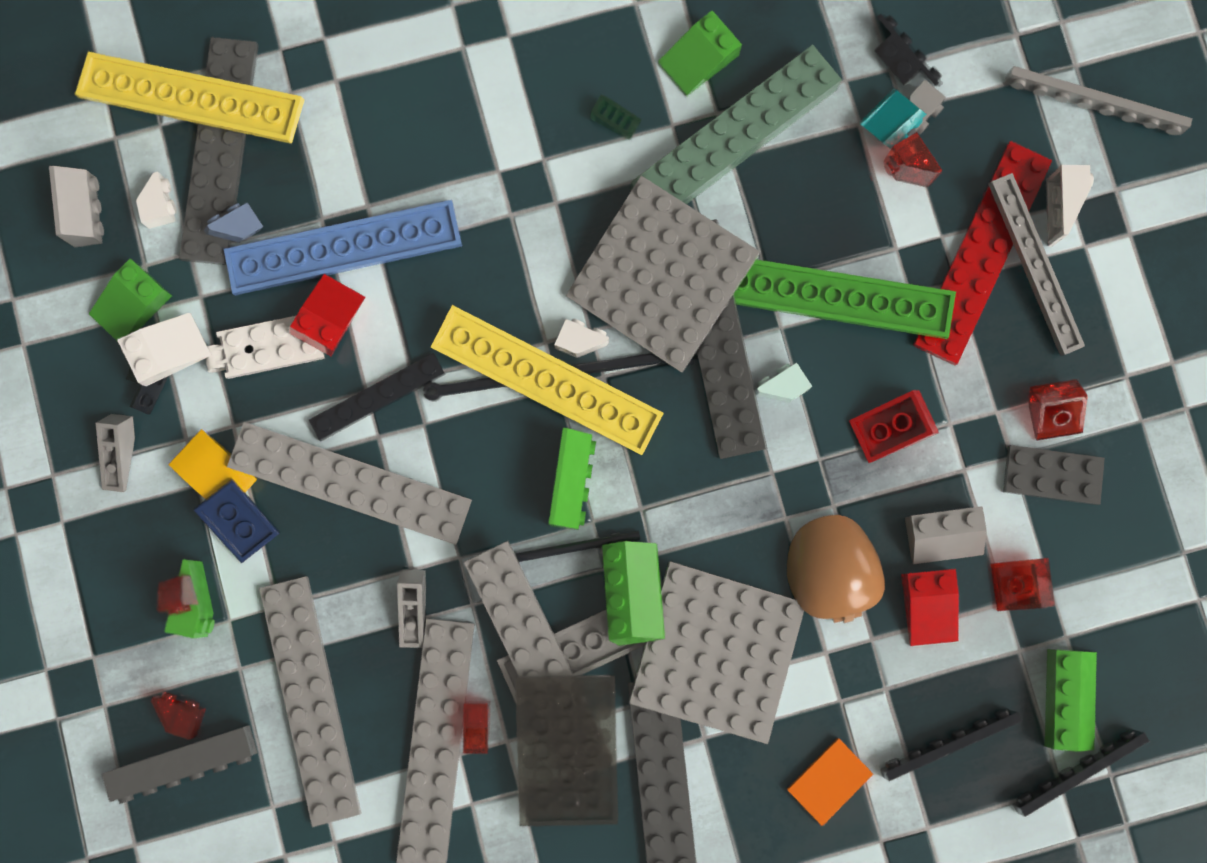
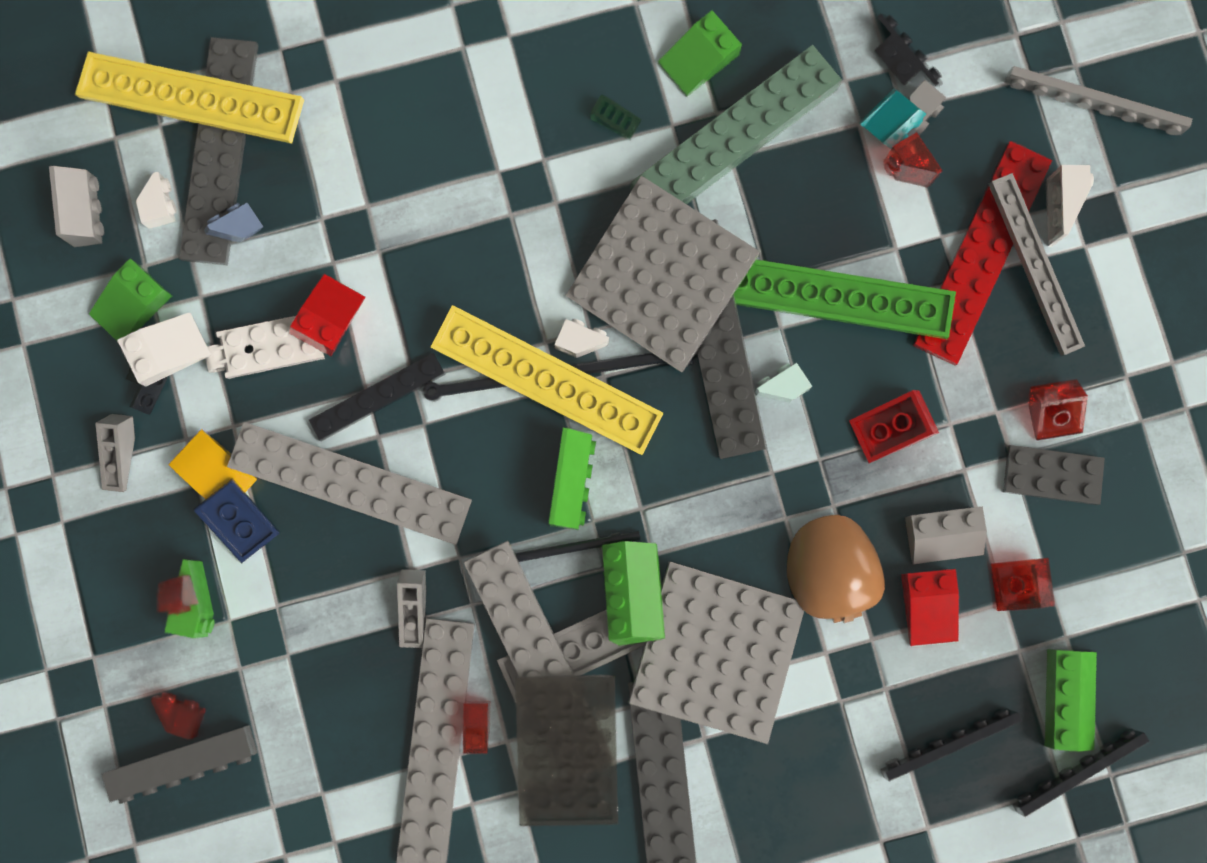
(310, 701): light grey plate -> none
(342, 247): medium blue plate -> none
(830, 781): orange tile -> none

